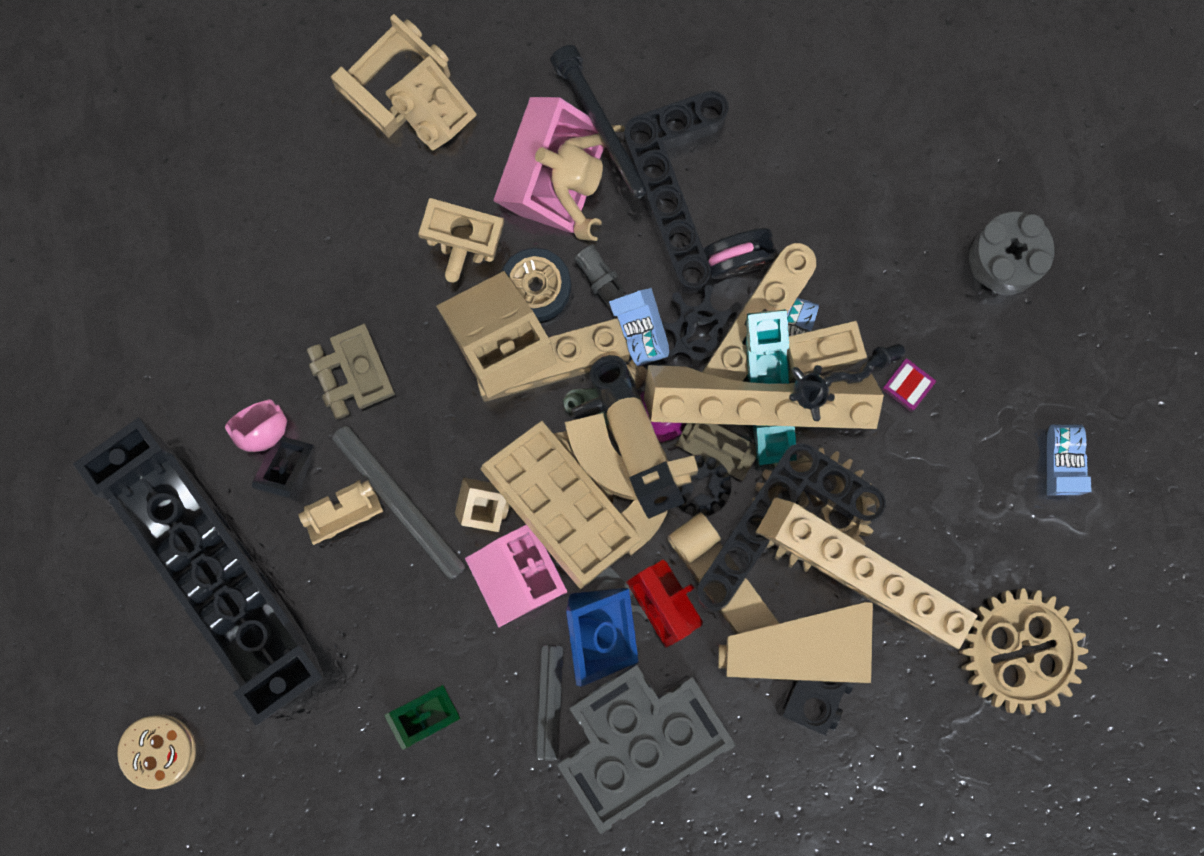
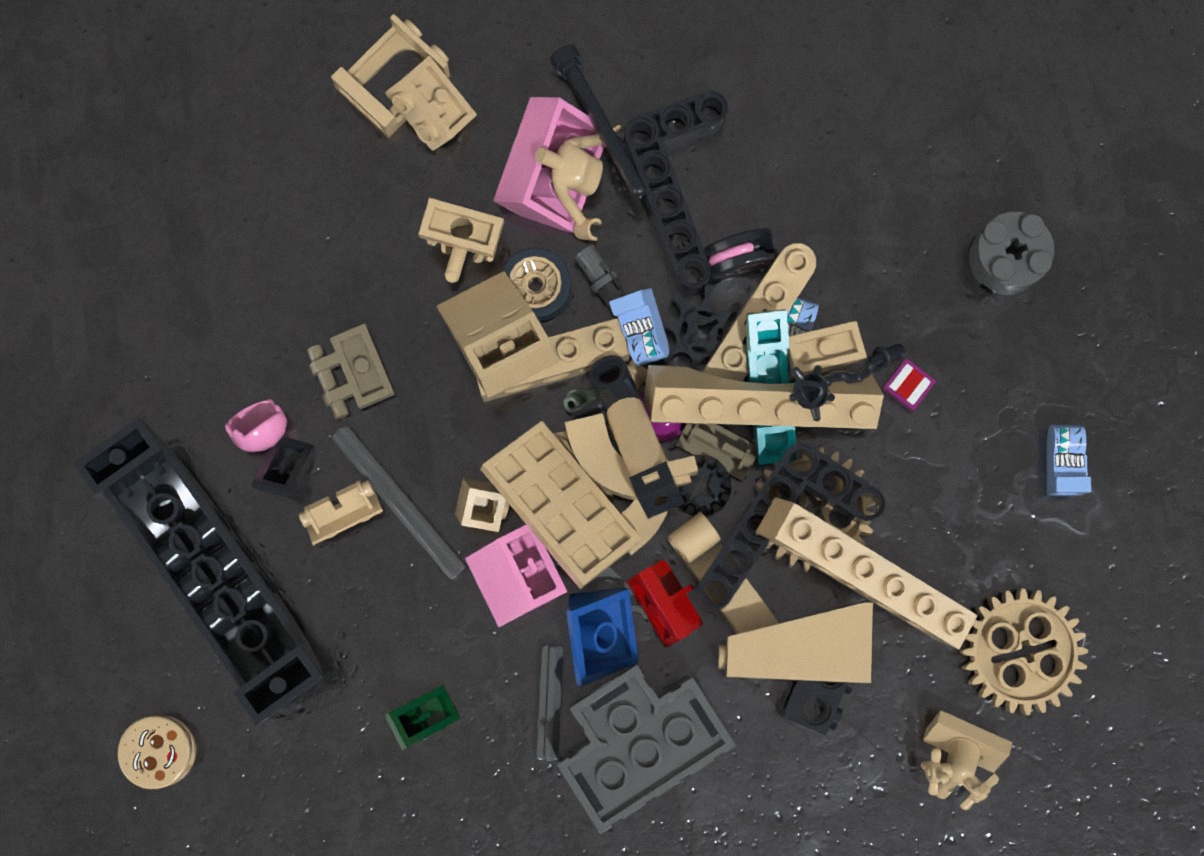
(966, 748): none -> tan piece

